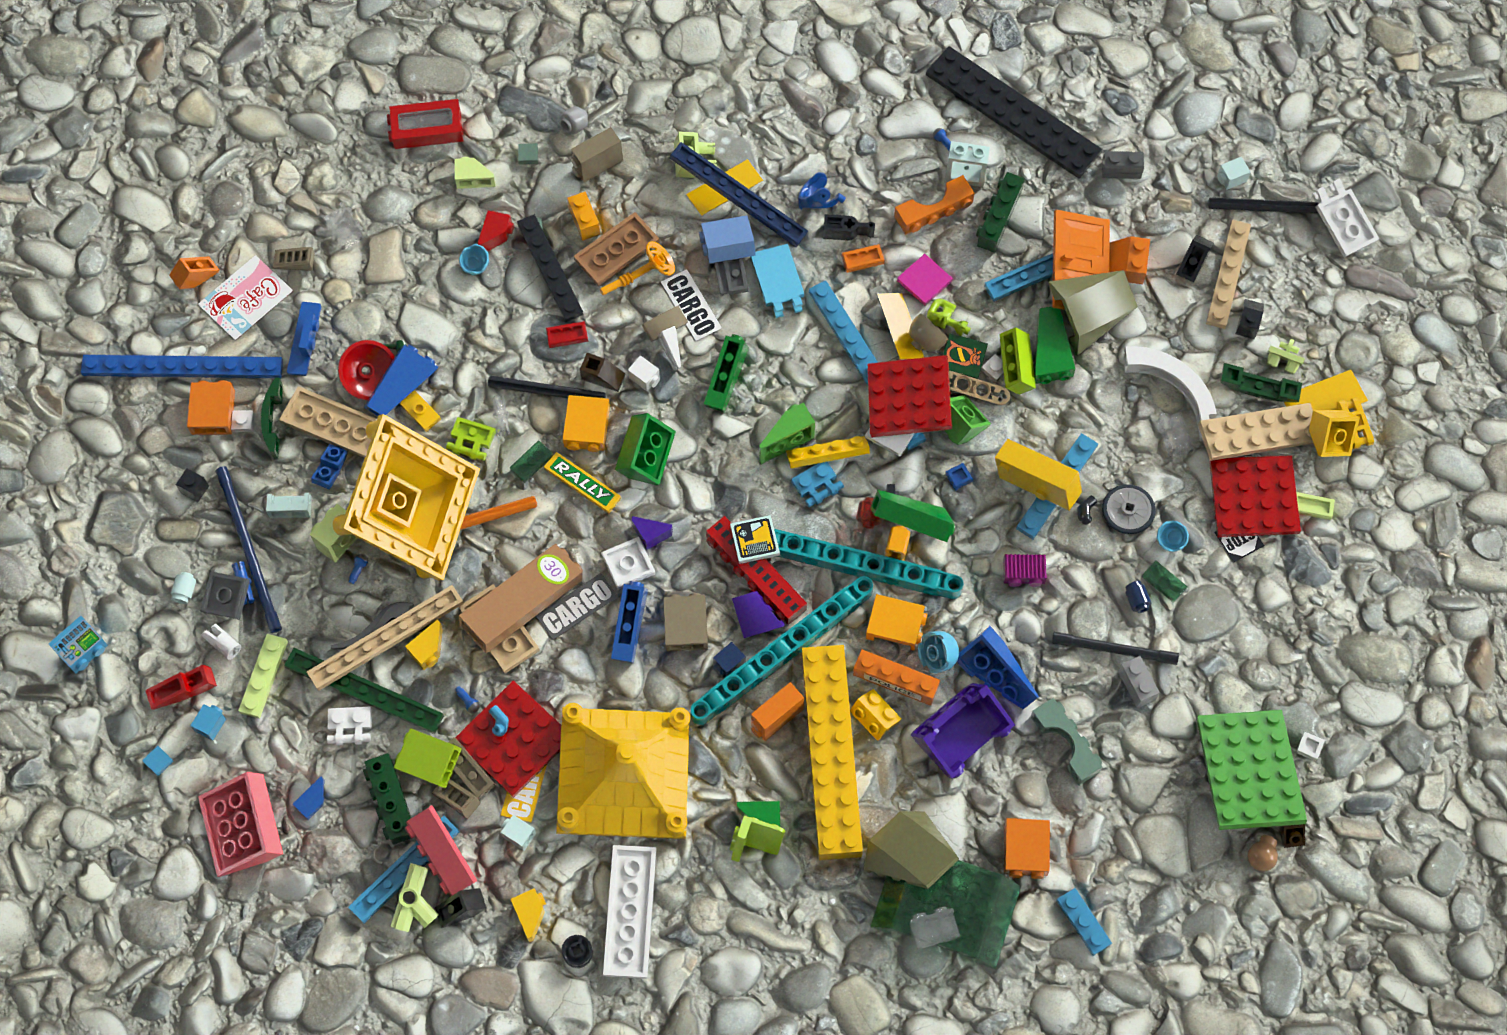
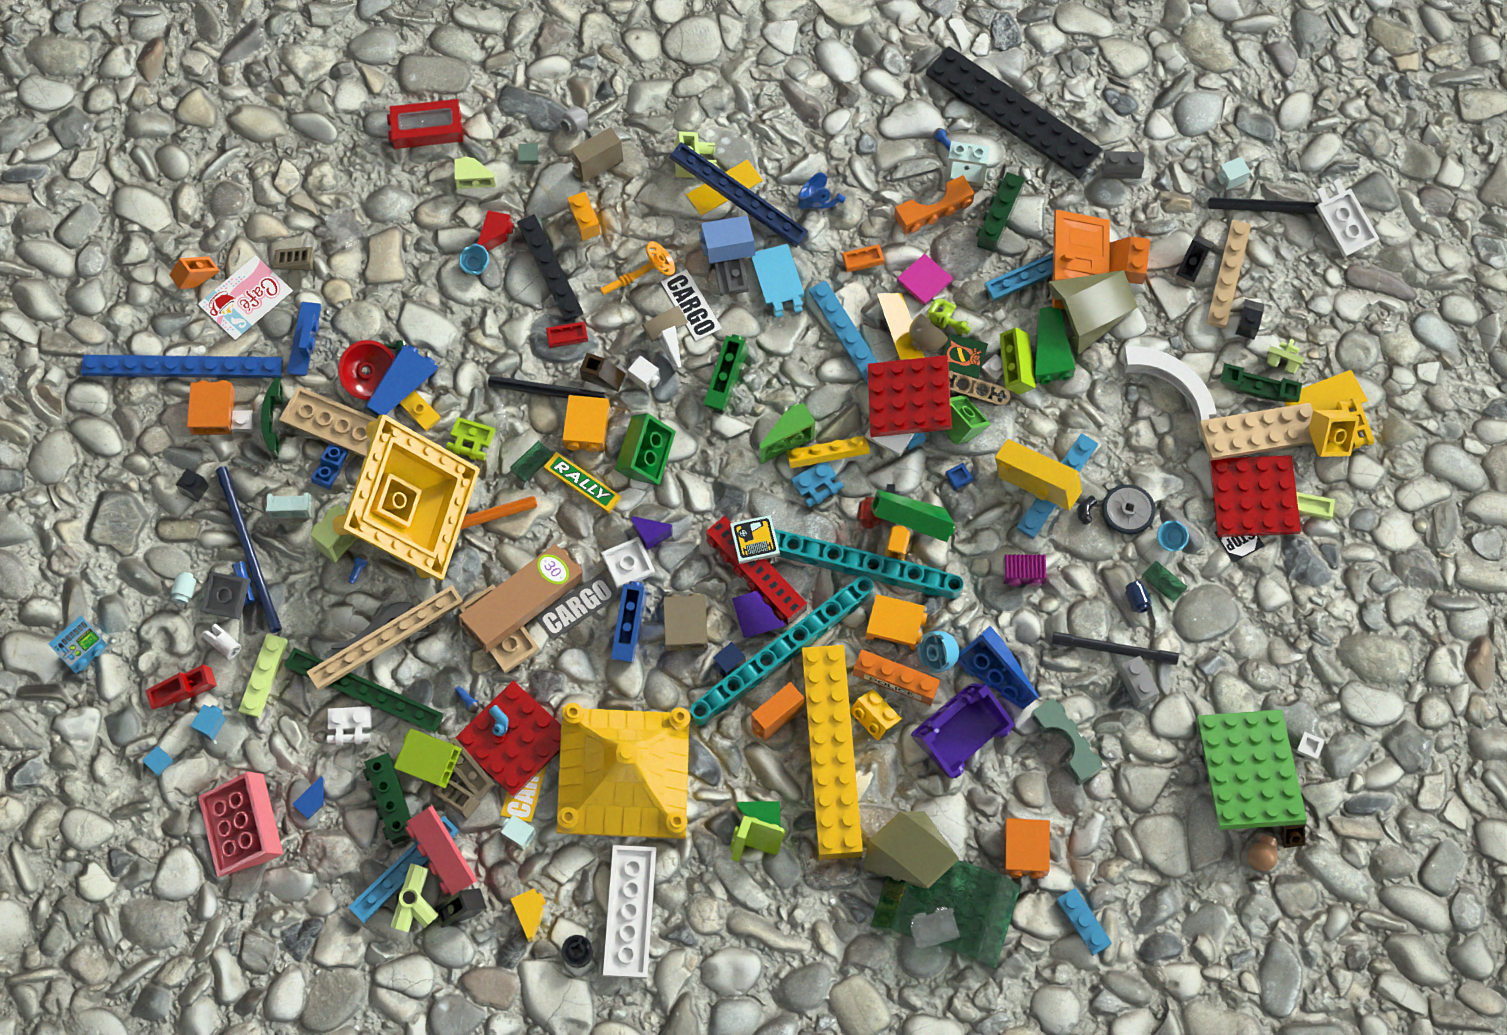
(427, 646): yellow slope -> none
(615, 249): medium nougat plate -> none
(837, 227): black piece -> none
(1175, 434): clear bracket -> none

